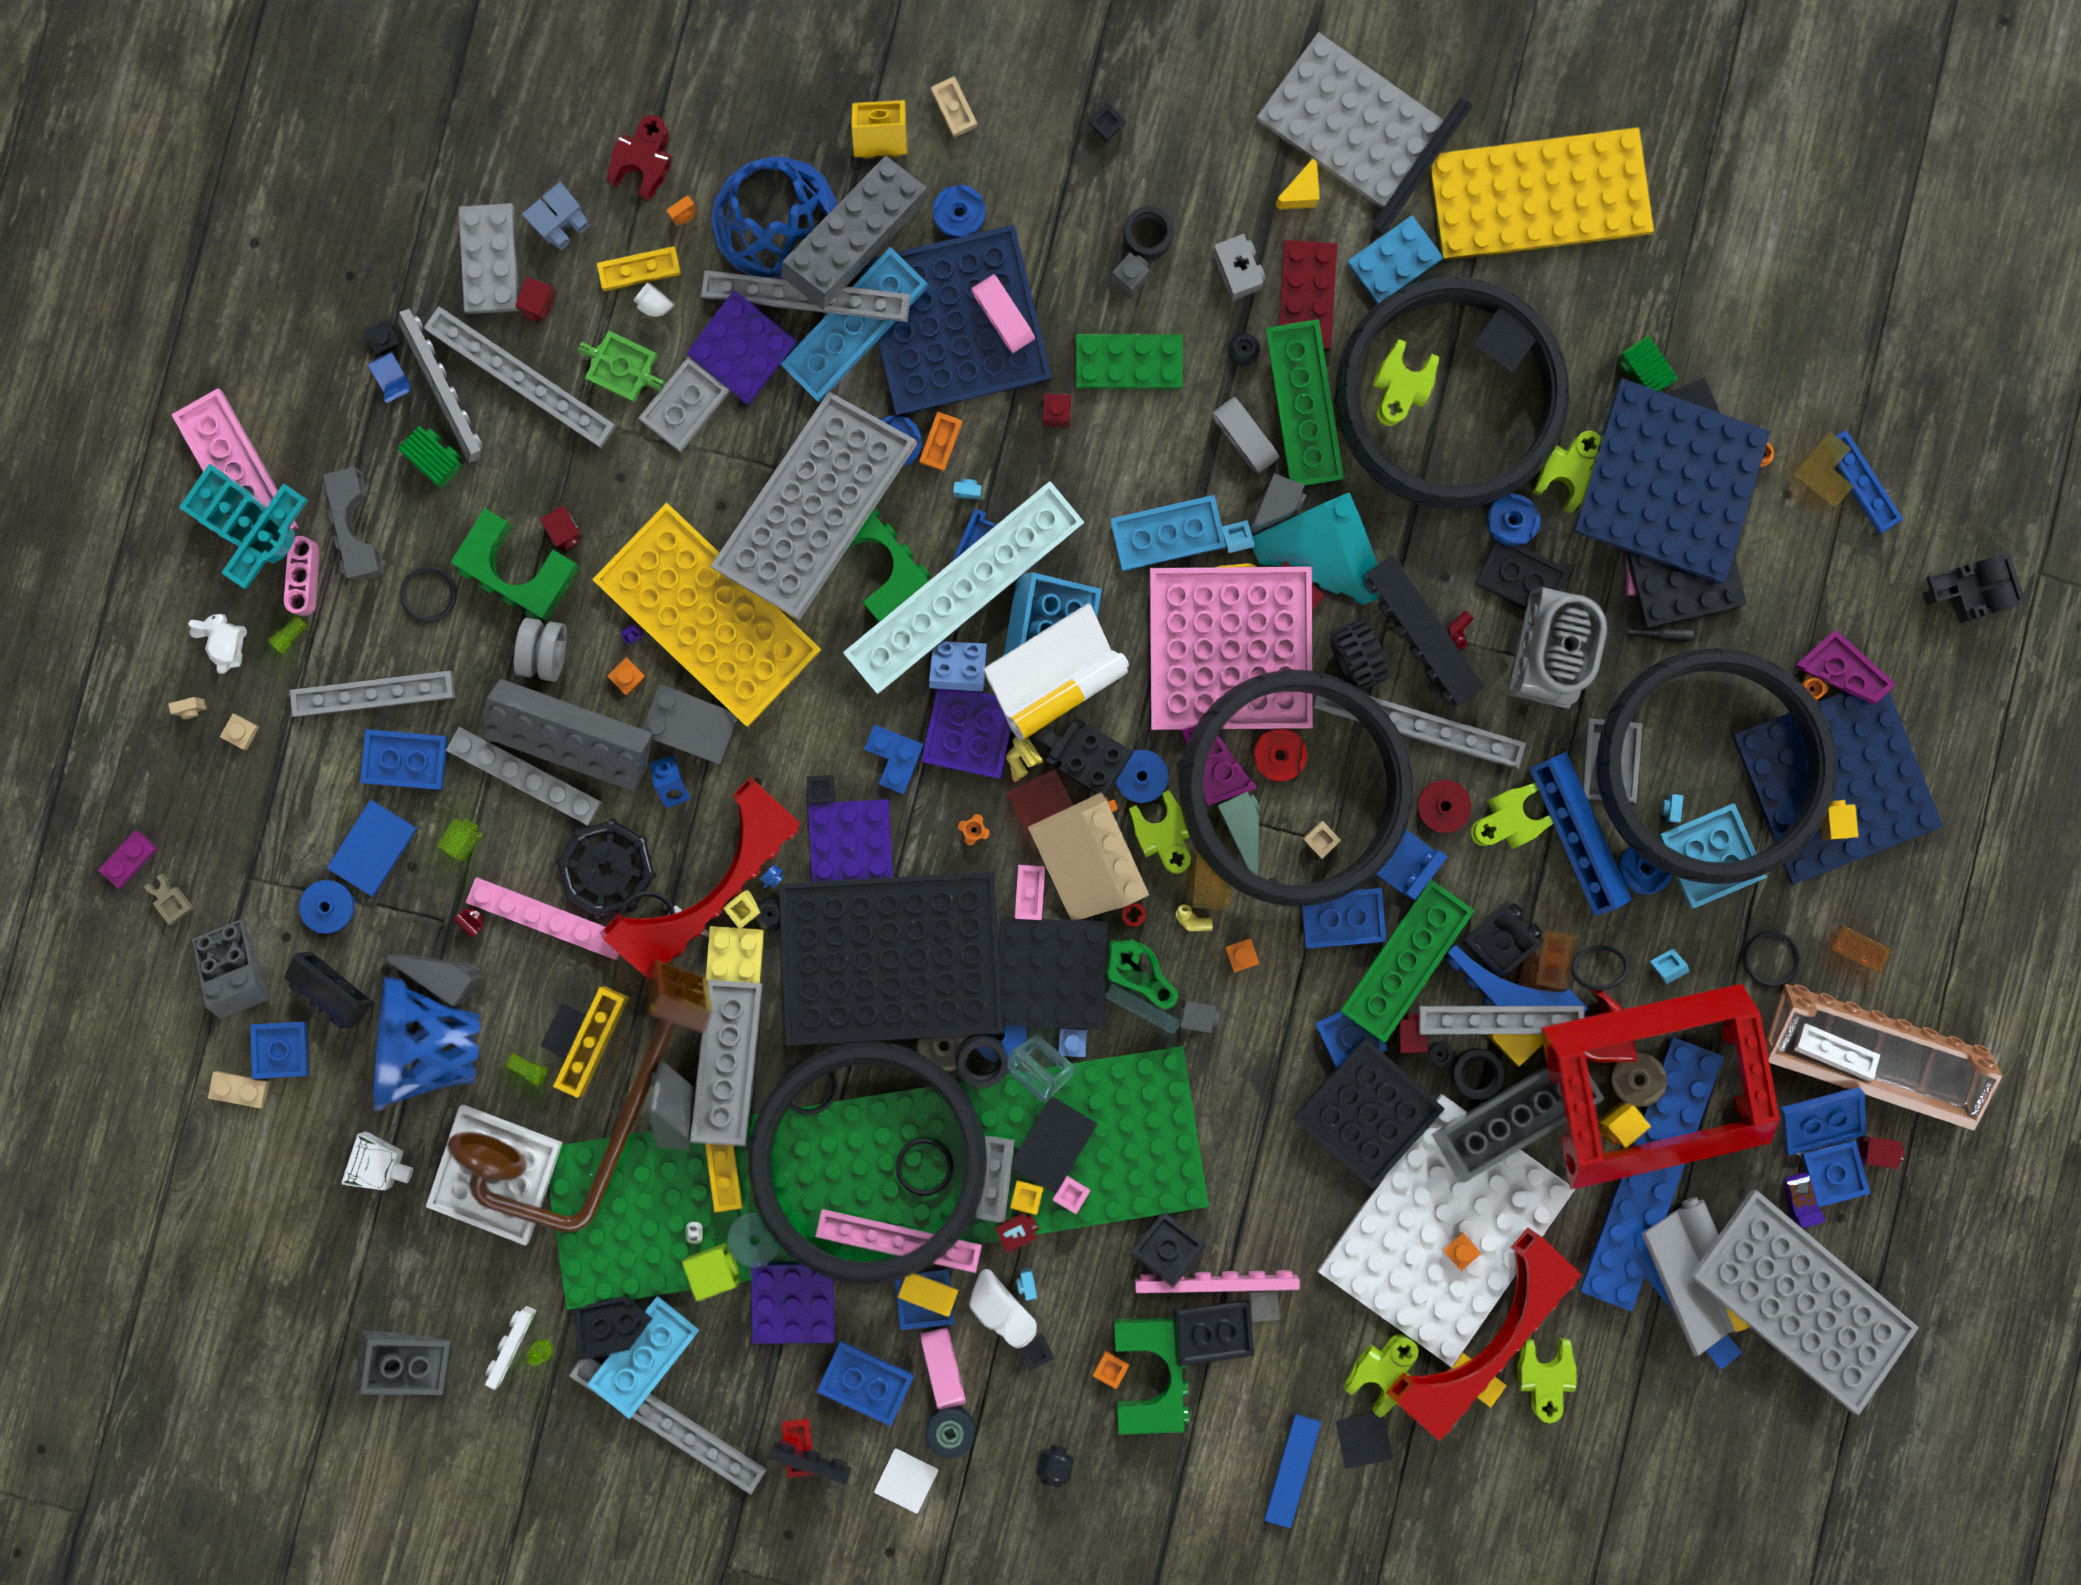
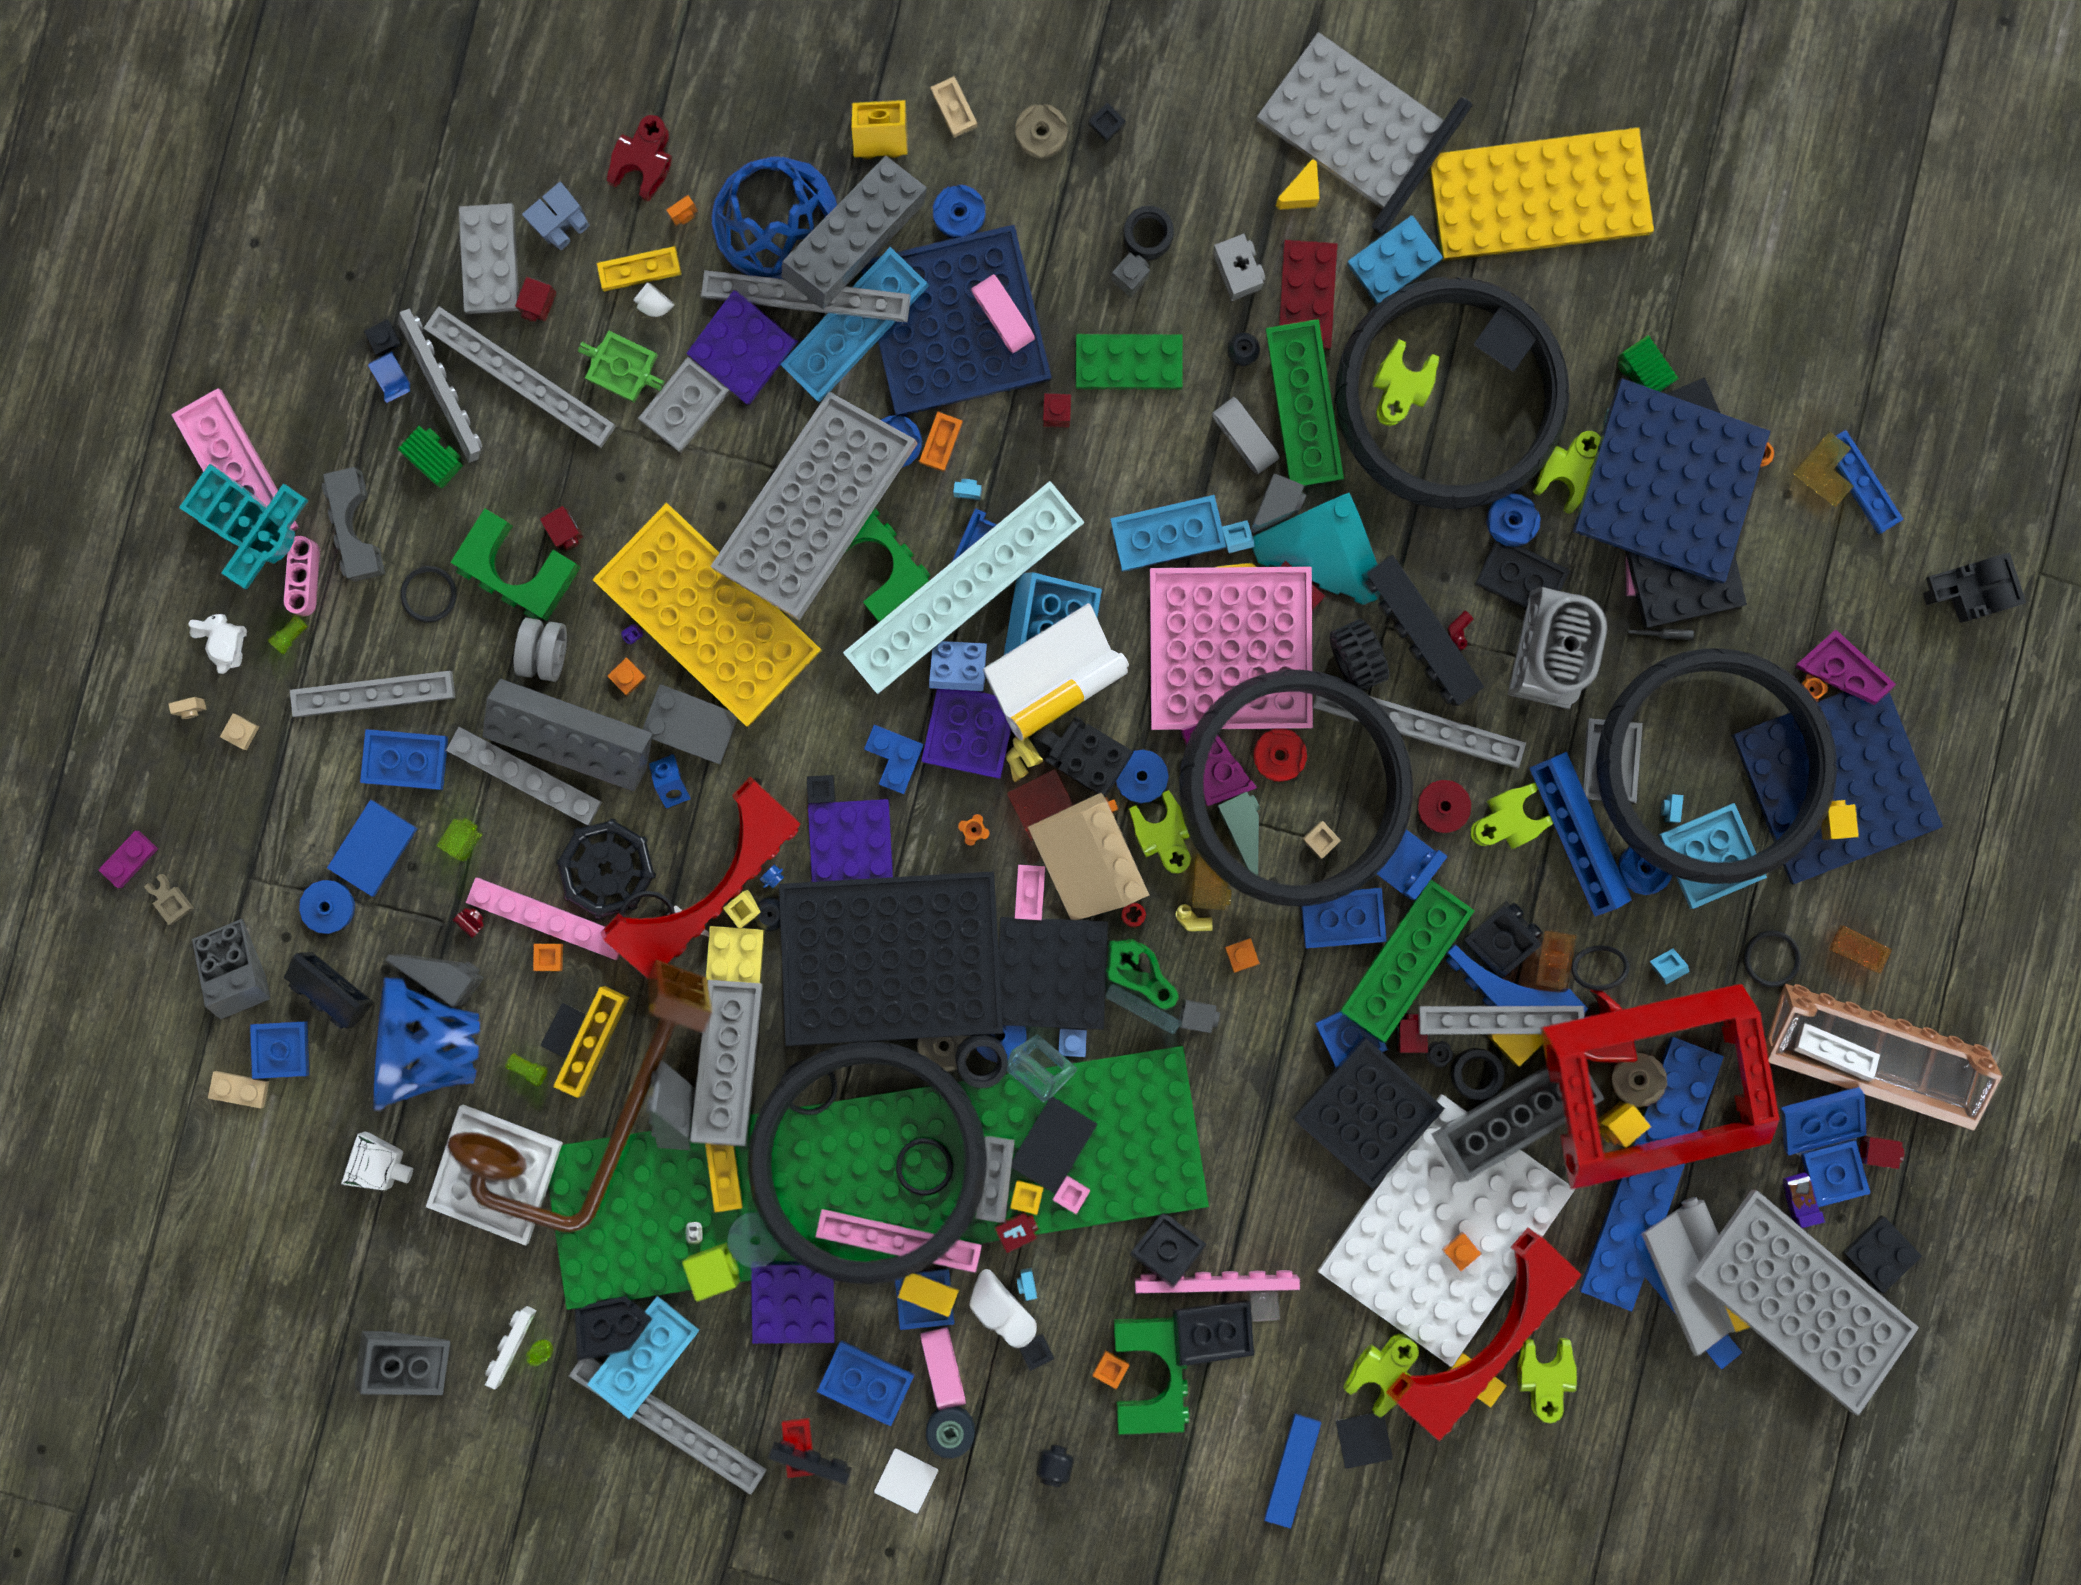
(548, 957): none -> orange plate
(1045, 118): none -> dark tan plate
(1882, 1254): none -> black plate

